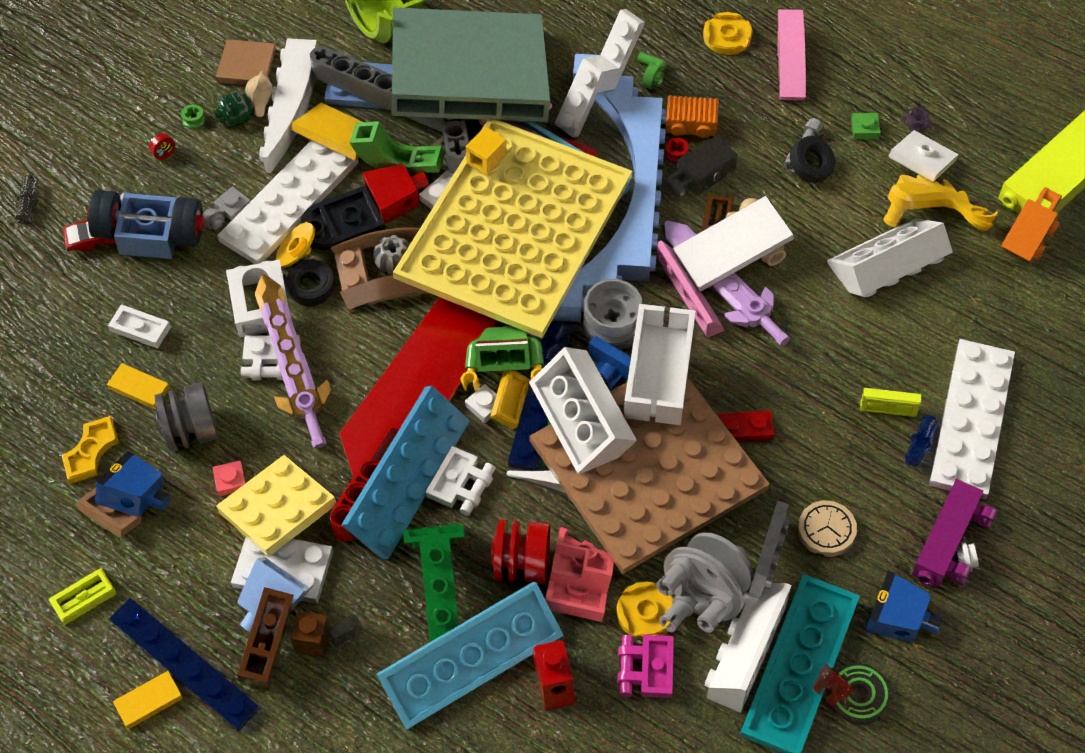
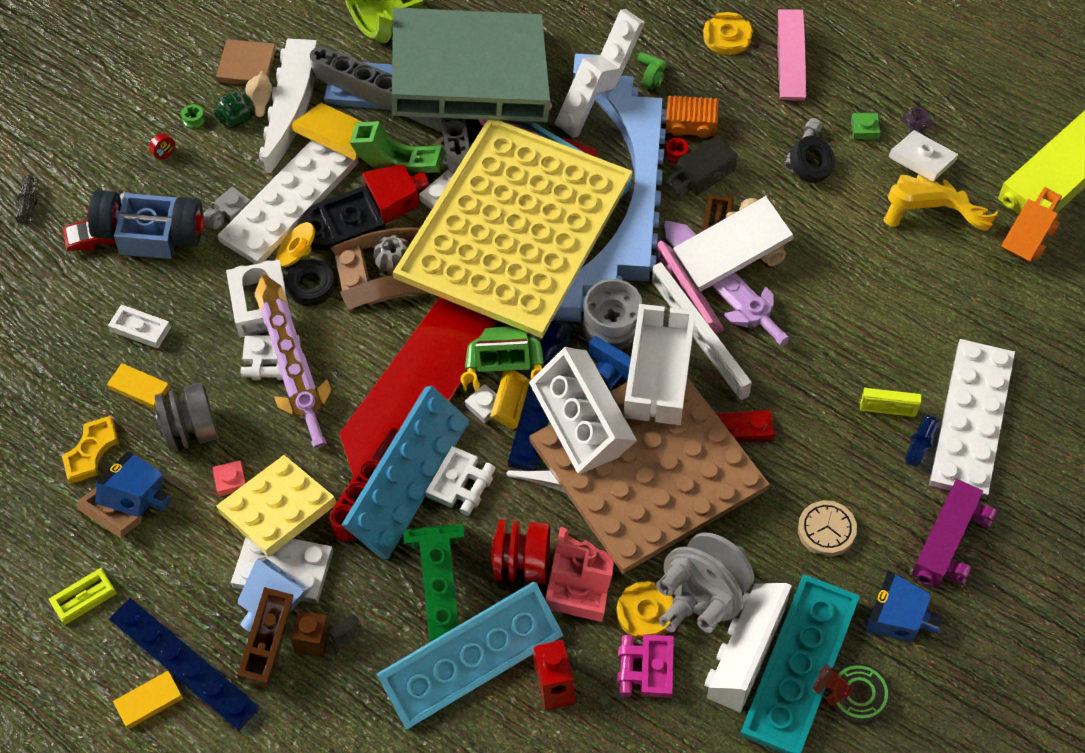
(486, 150): yellow brick -> none
(703, 333): none -> white tile
(769, 558): flat silver plate -> none
(891, 256): white slope -> none
(968, 555): white plate -> none

